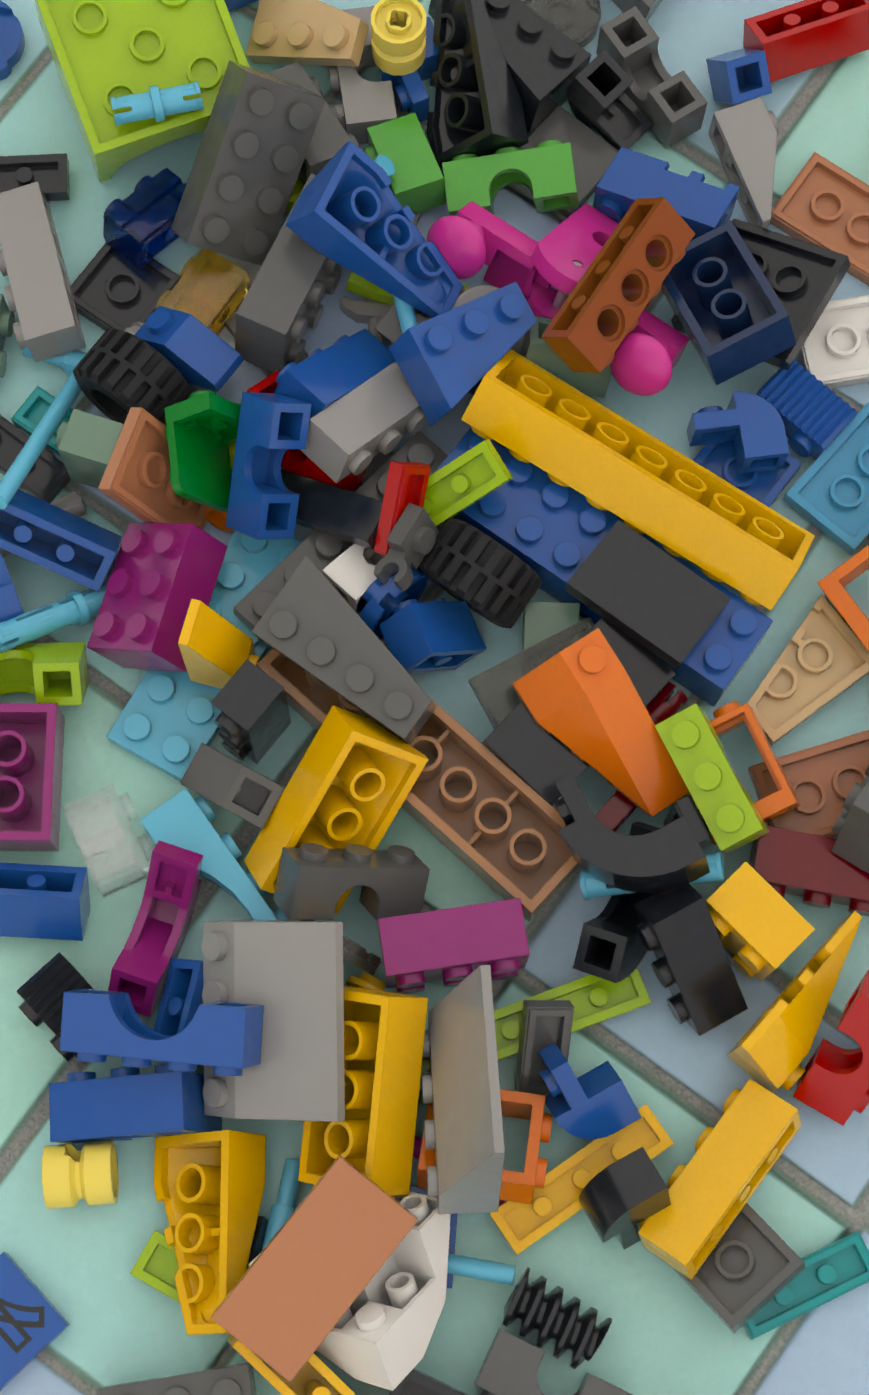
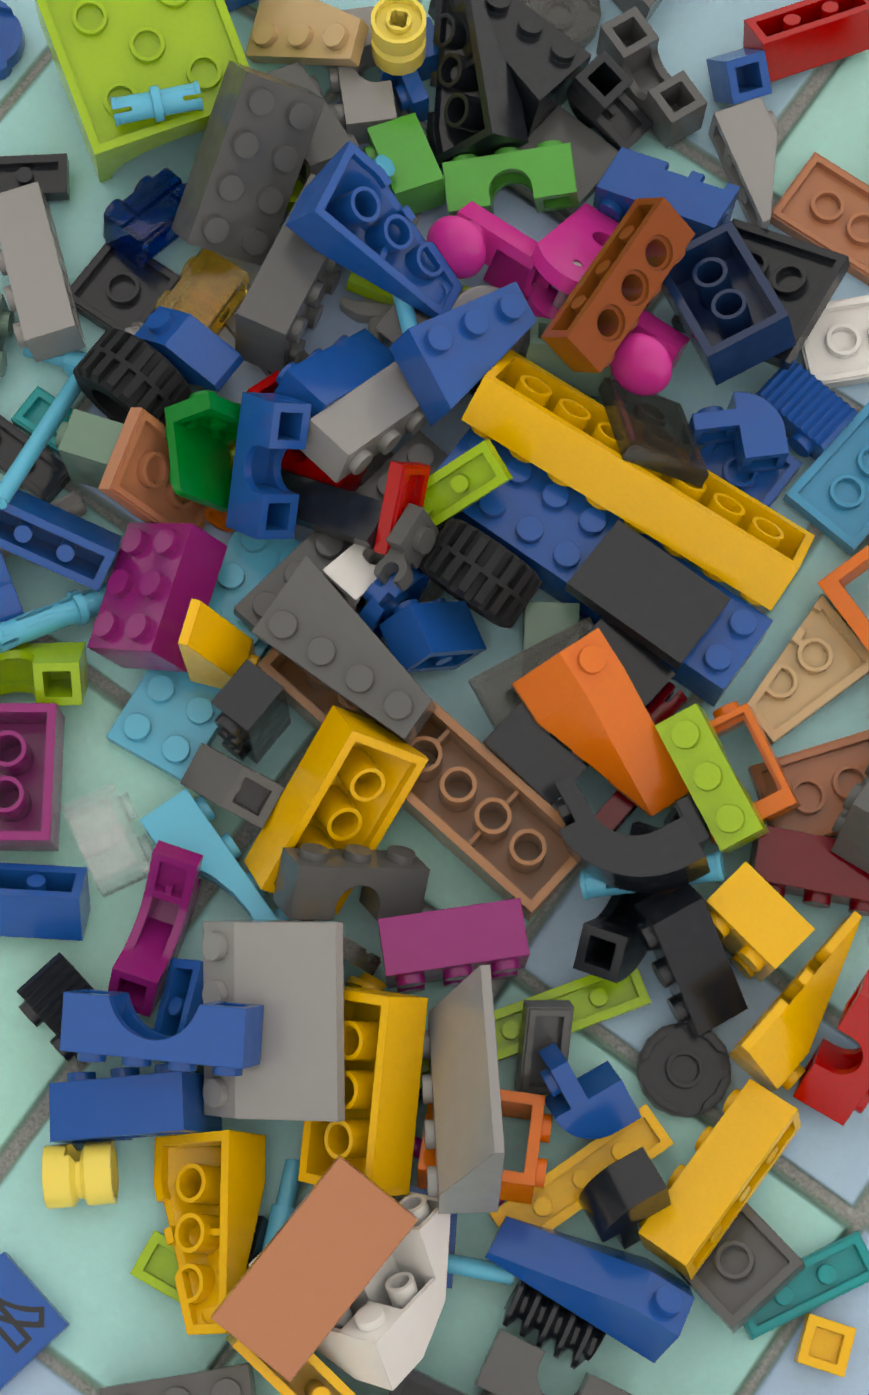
(599, 1283): none -> blue wedge
(653, 433): none -> clear smoke tile
(683, 1070): none -> black tile
(825, 1345): none -> yellow plate

